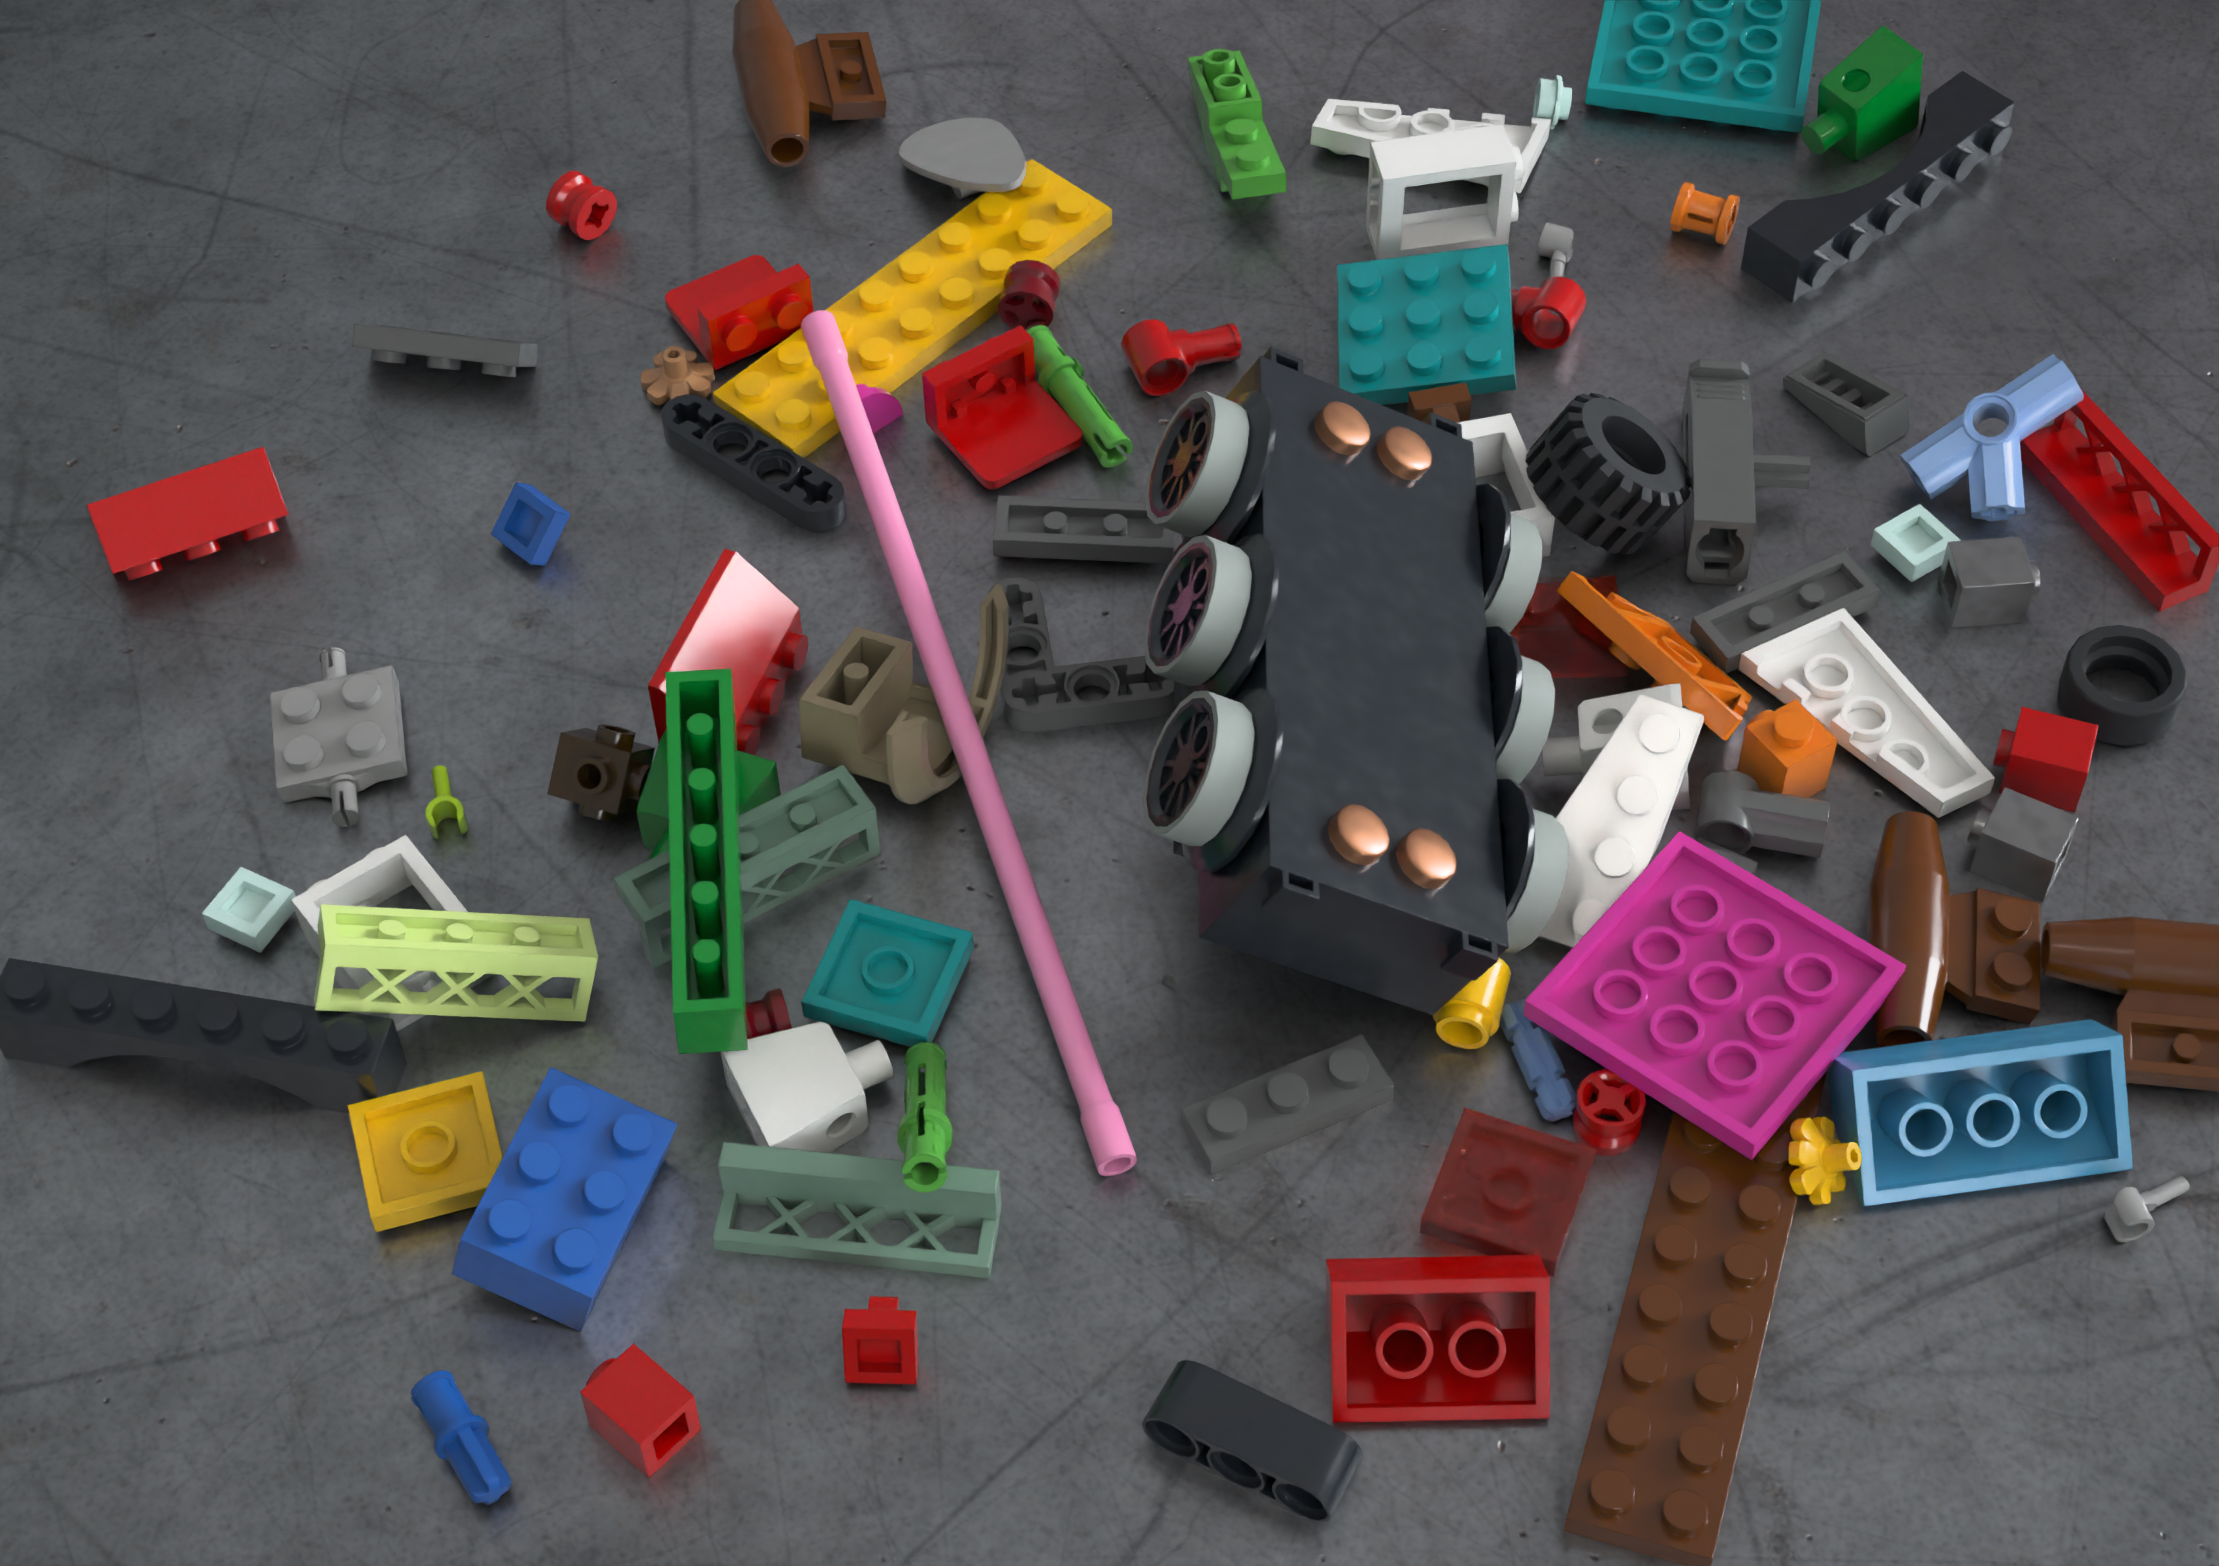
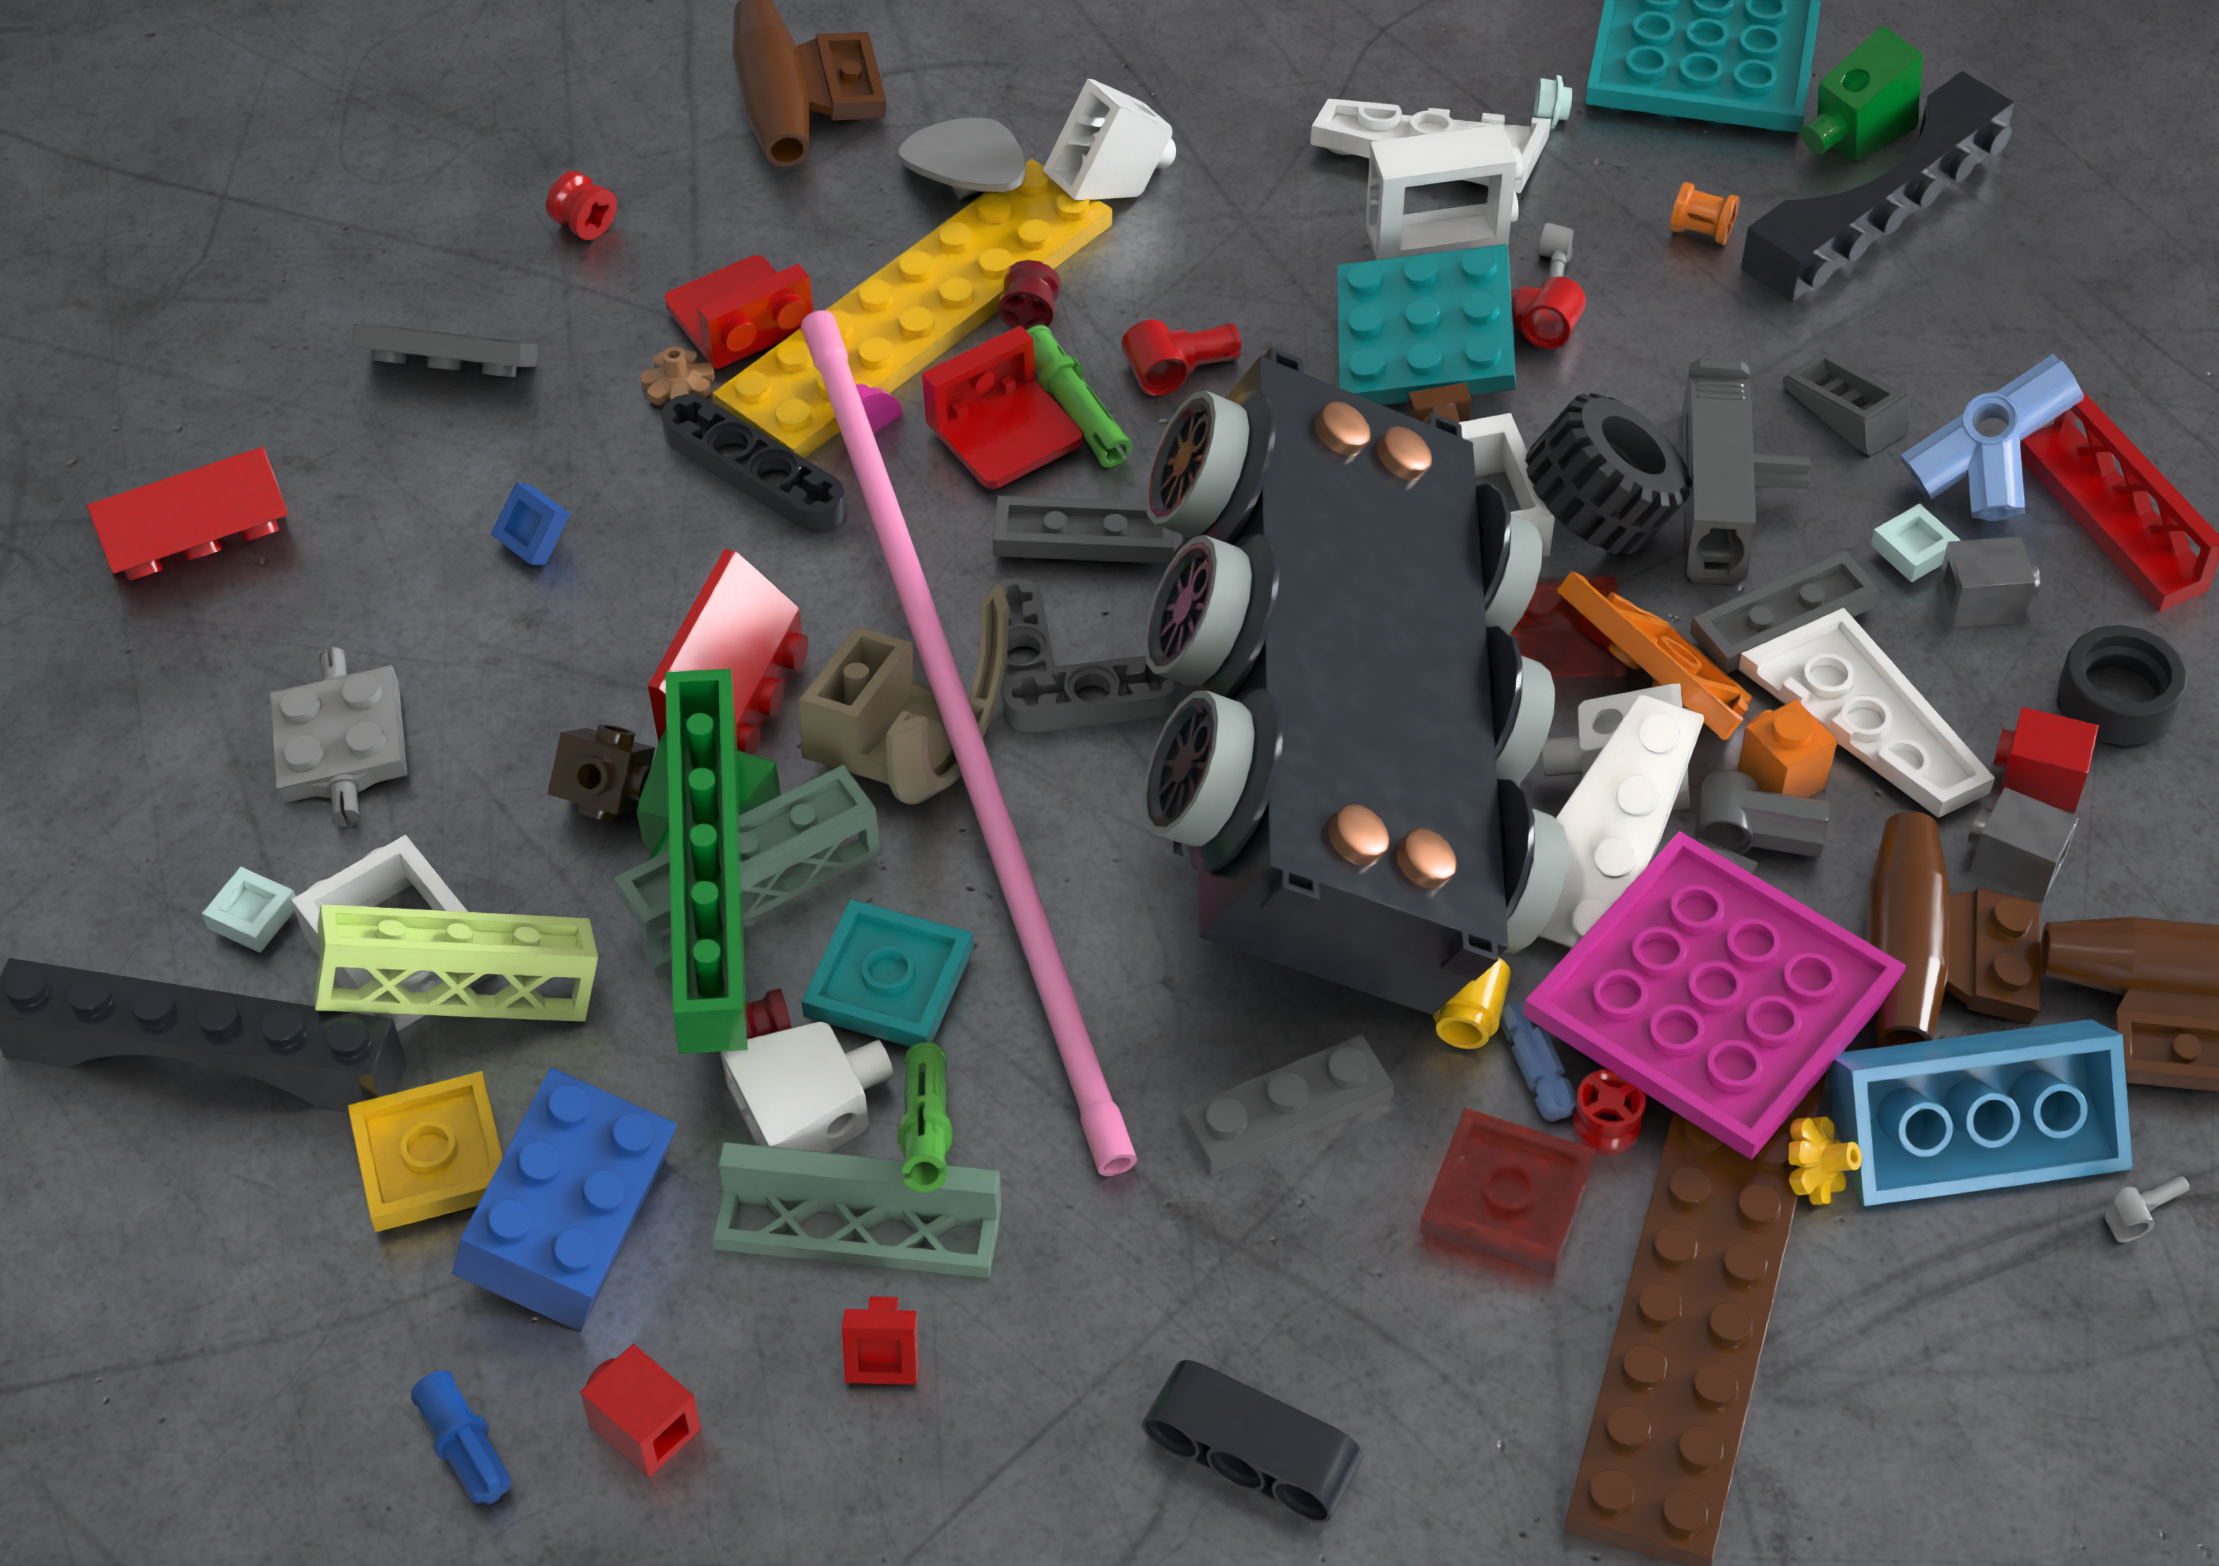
(444, 804): lime hand -> none
(1109, 146): none -> white torso
(1234, 125): bright green slope -> none
(1438, 1338): red slope -> none

